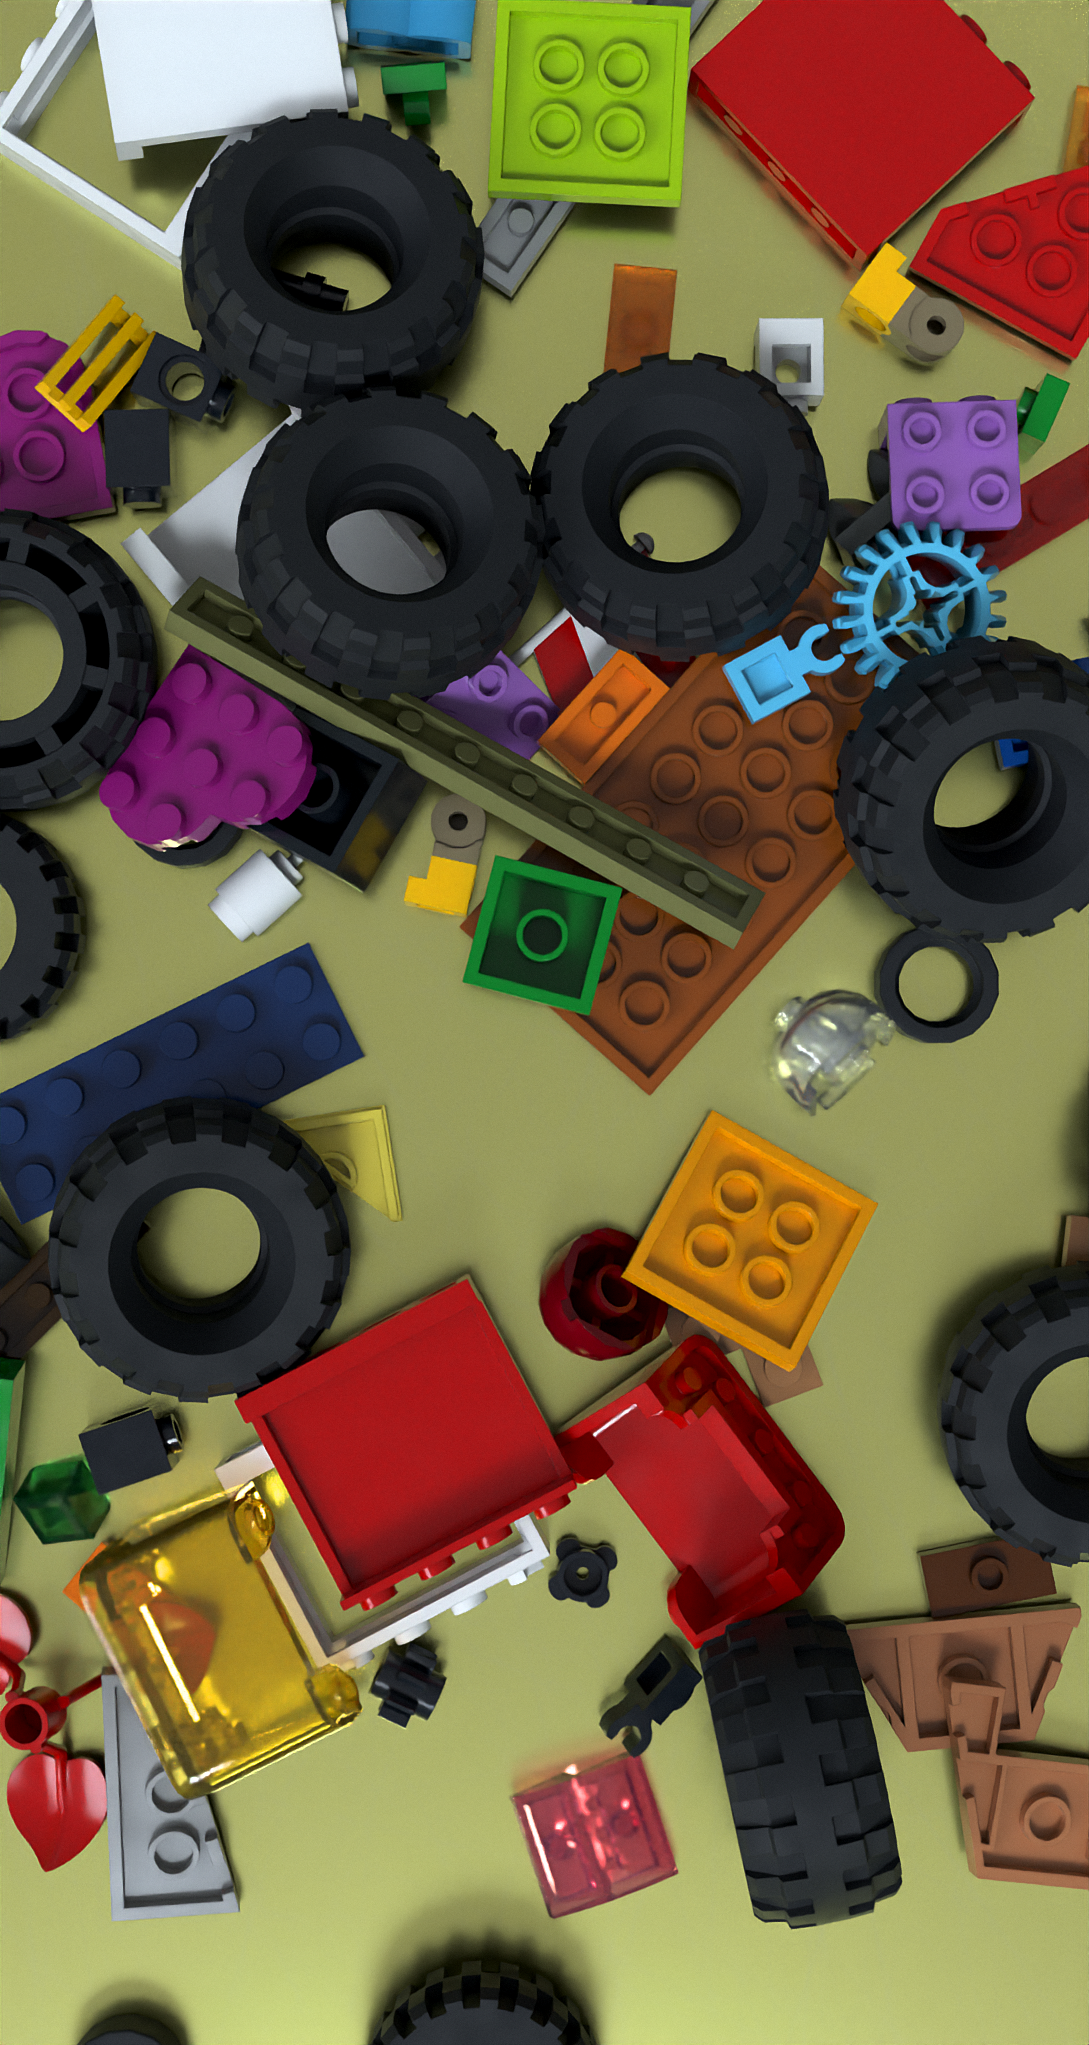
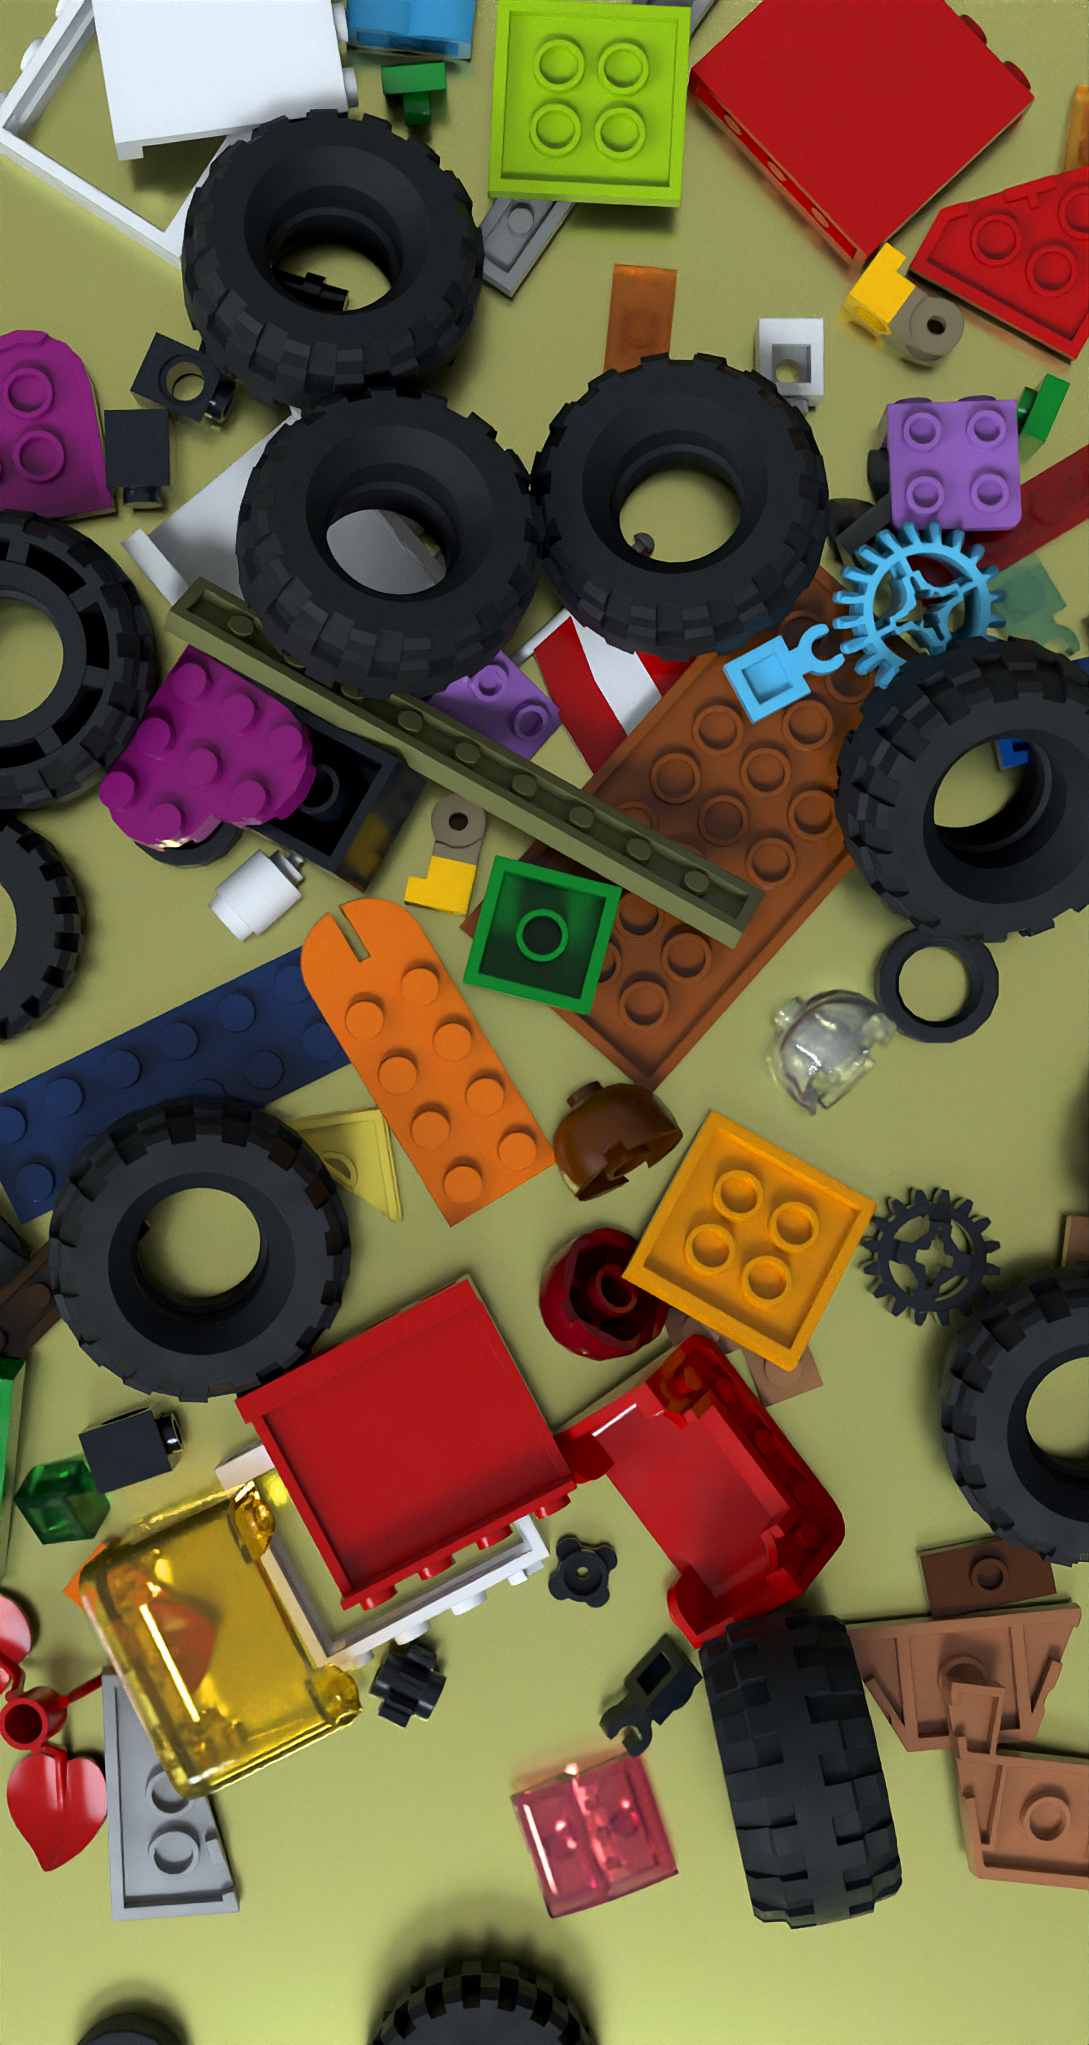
(129, 328): yellow tile -> none
(423, 1057): none -> orange plate
(602, 715): orange plate -> none
(611, 1135): none -> reddish brown cylinder
(926, 1286): none -> black gear
(1031, 603): none -> clear light blue plate

